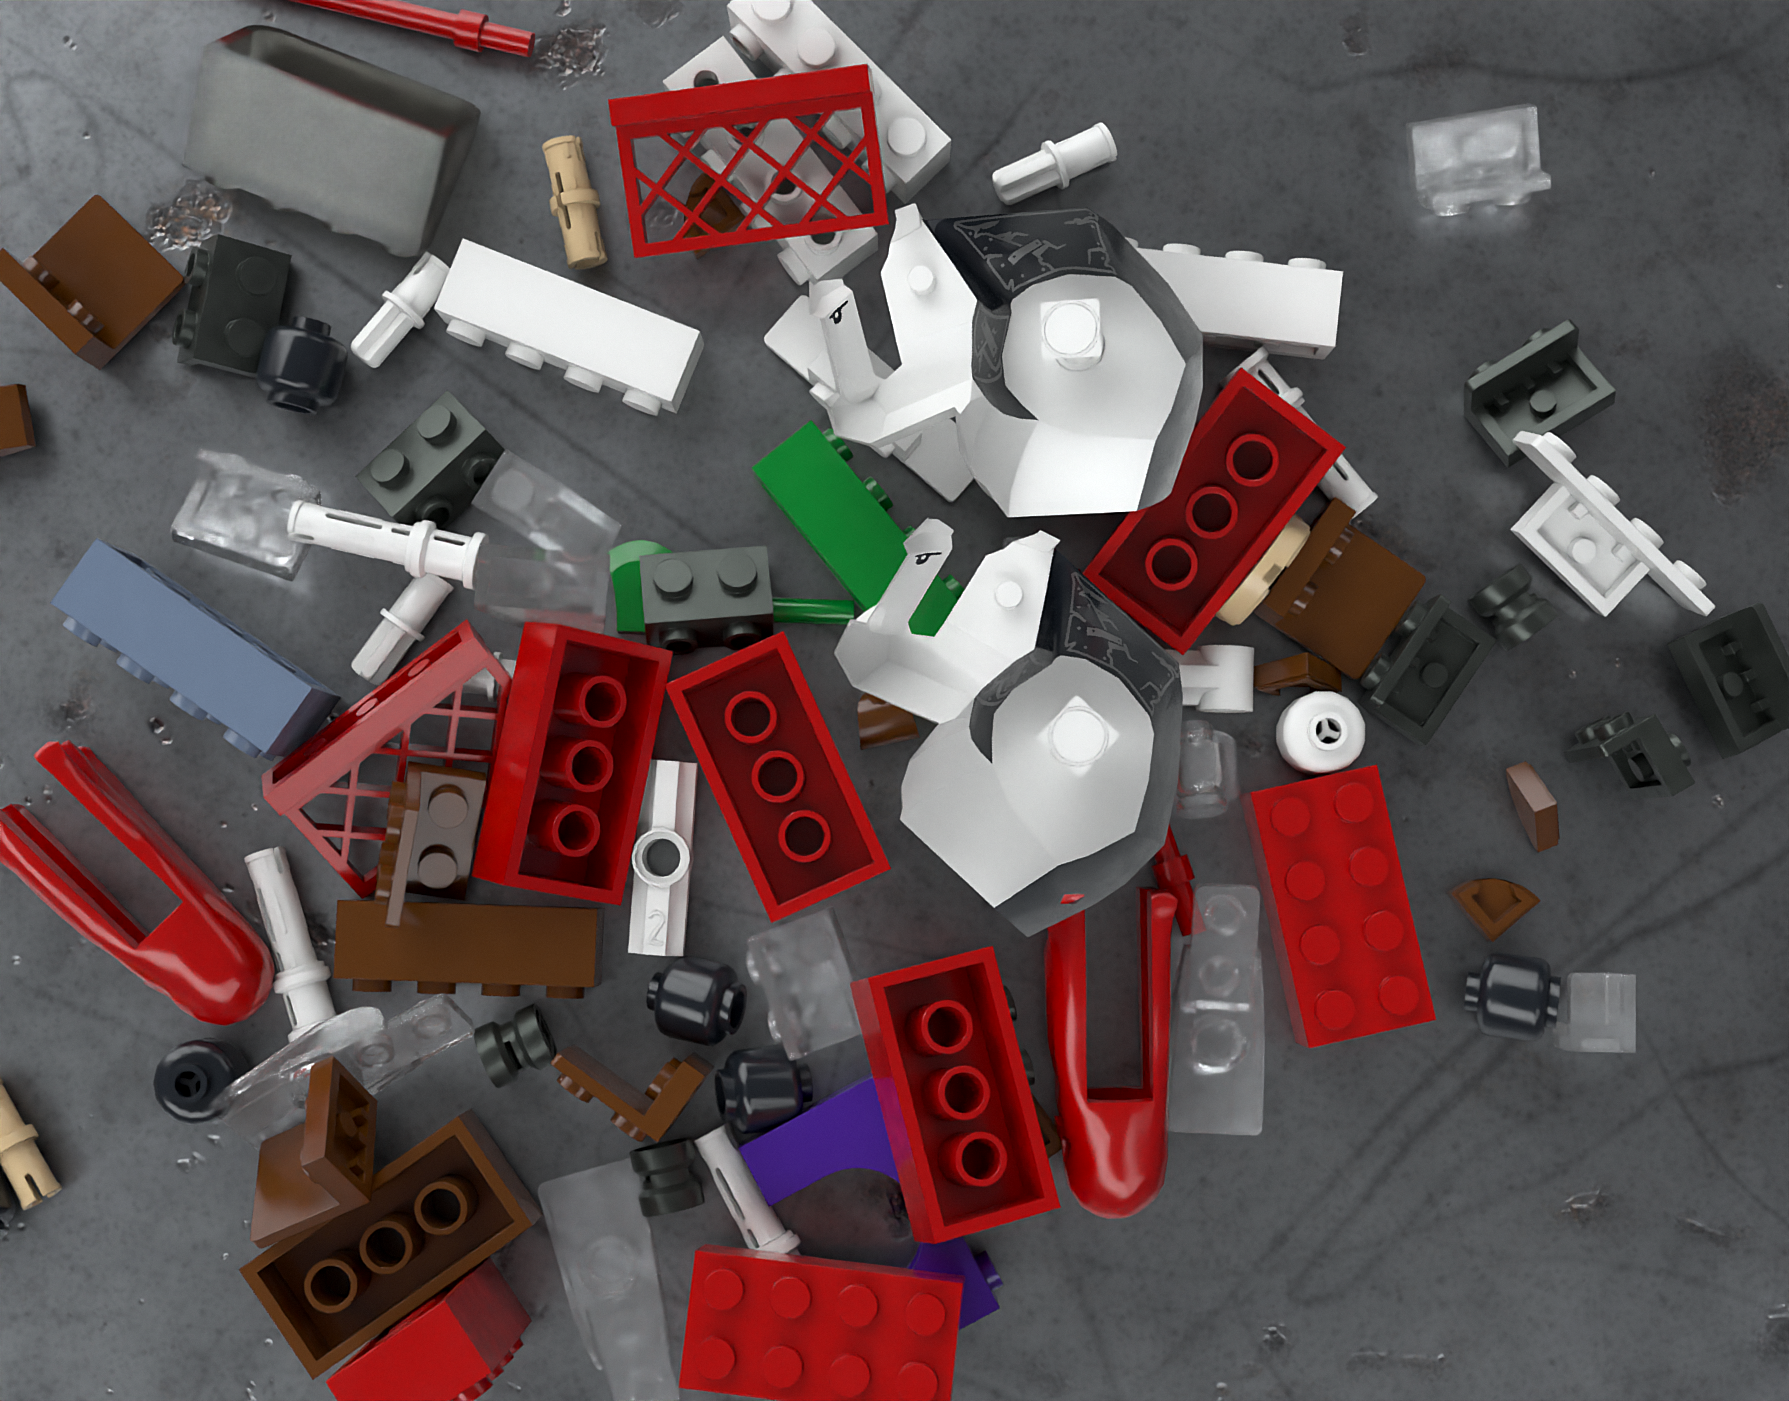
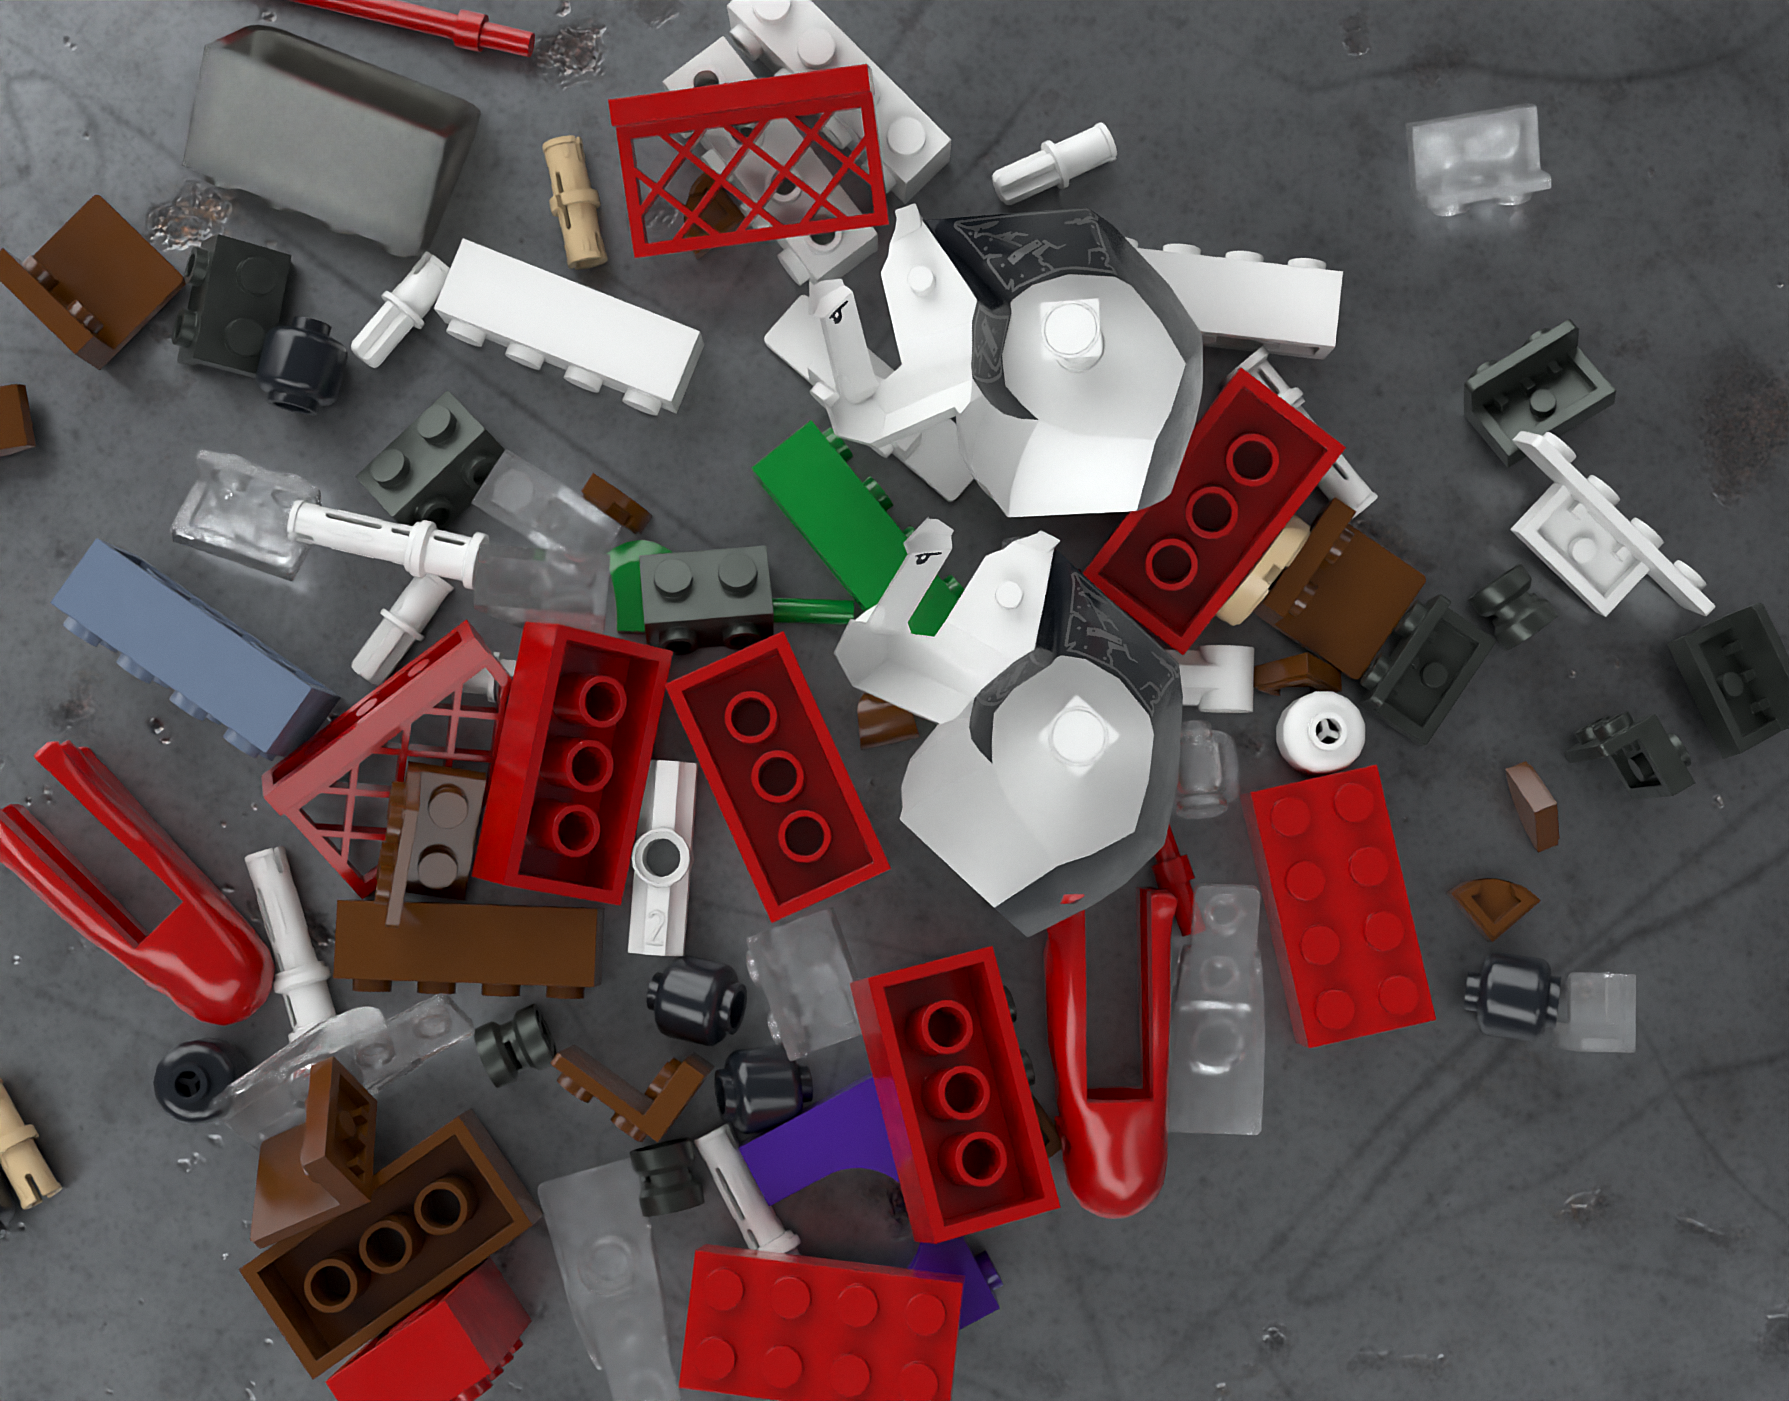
(616, 504): none -> reddish brown tile

